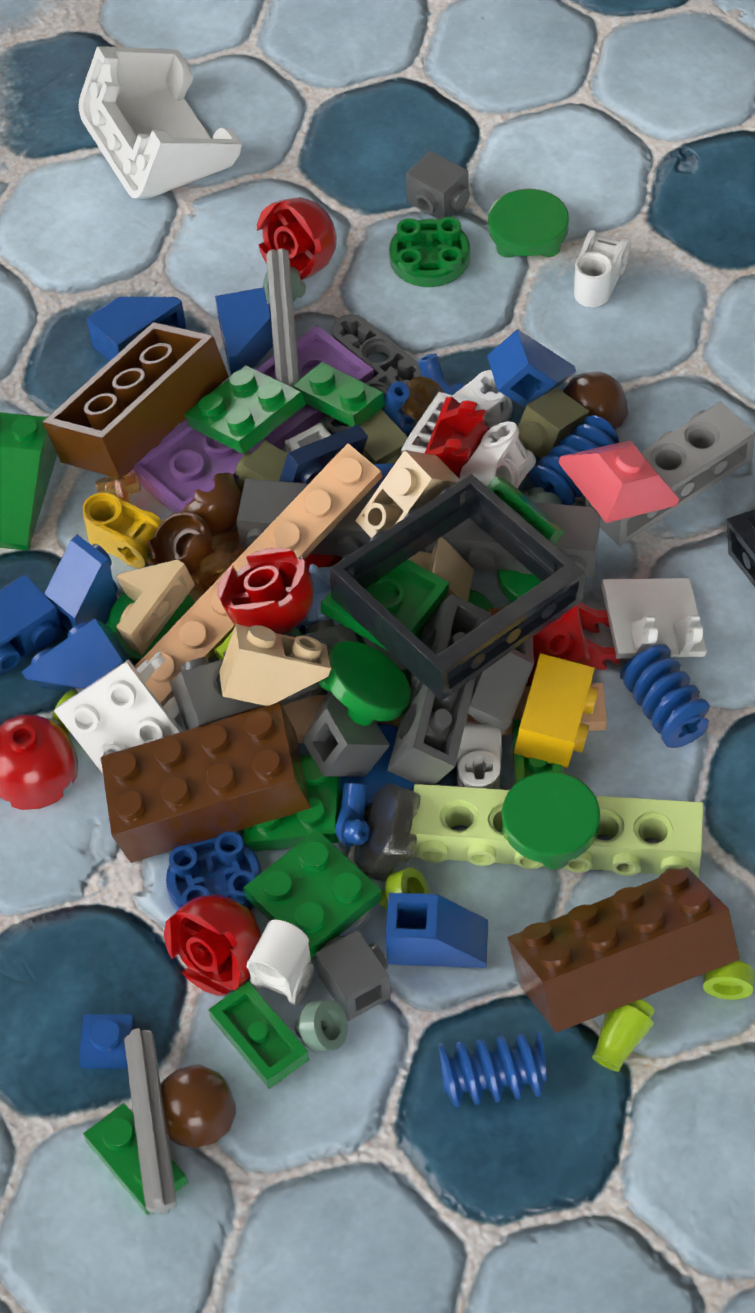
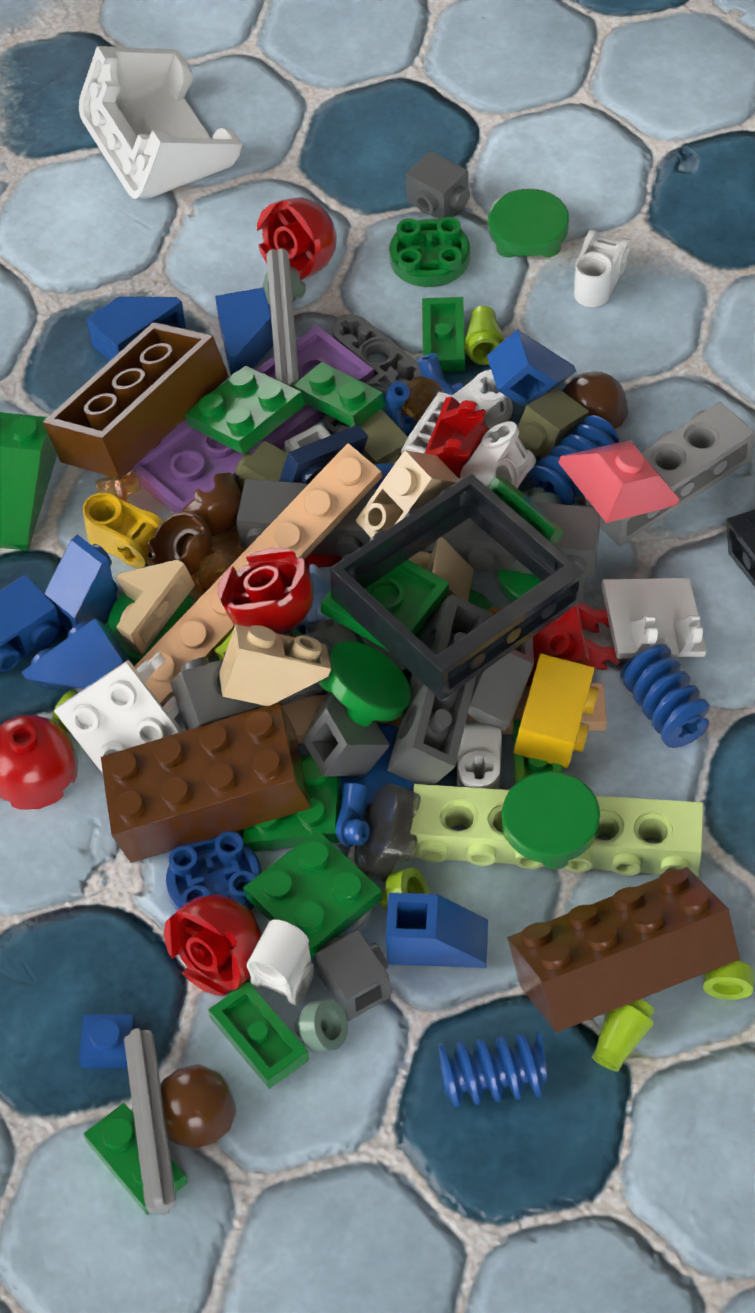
(444, 331): none -> green plate
(482, 335): none -> lime cone

